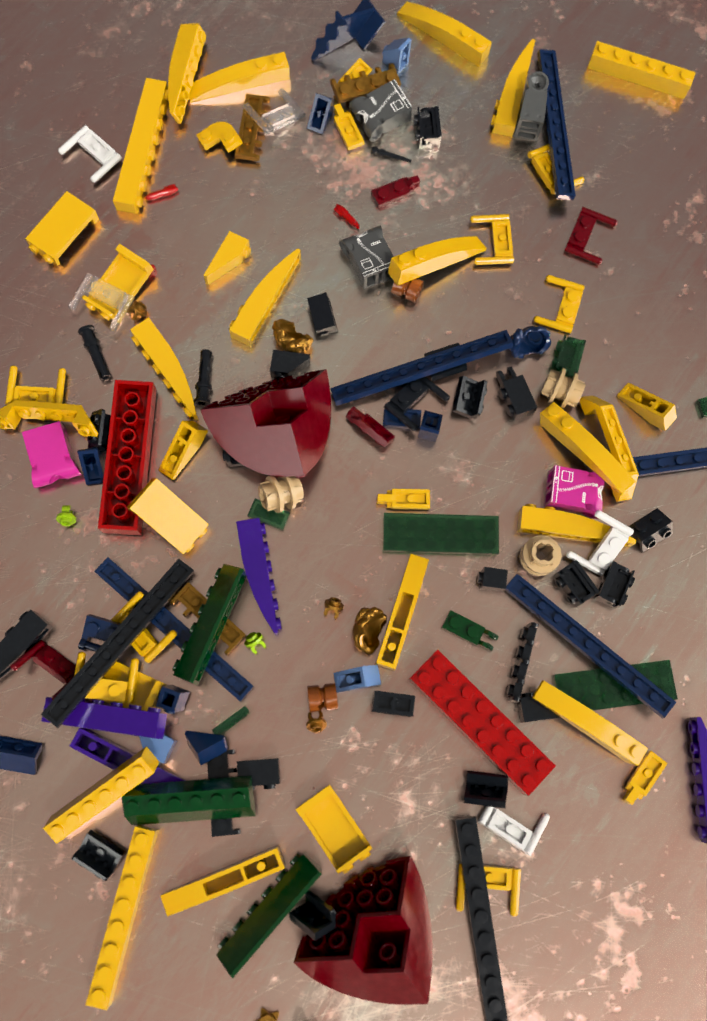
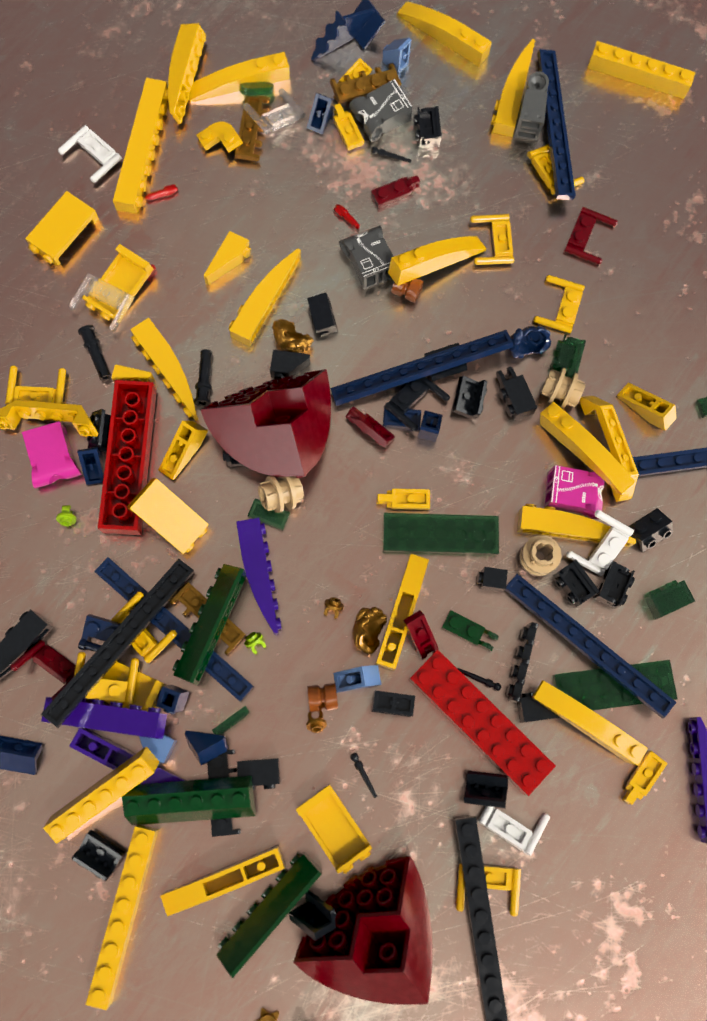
(131, 374): none -> yellow slope
(139, 308): pearl gold plate -> none
(256, 88): none -> clear green tile
(359, 766): none -> black piece
(421, 634): none -> dark red plate
(488, 682): none -> black piece
(670, 599): none -> clear green brick

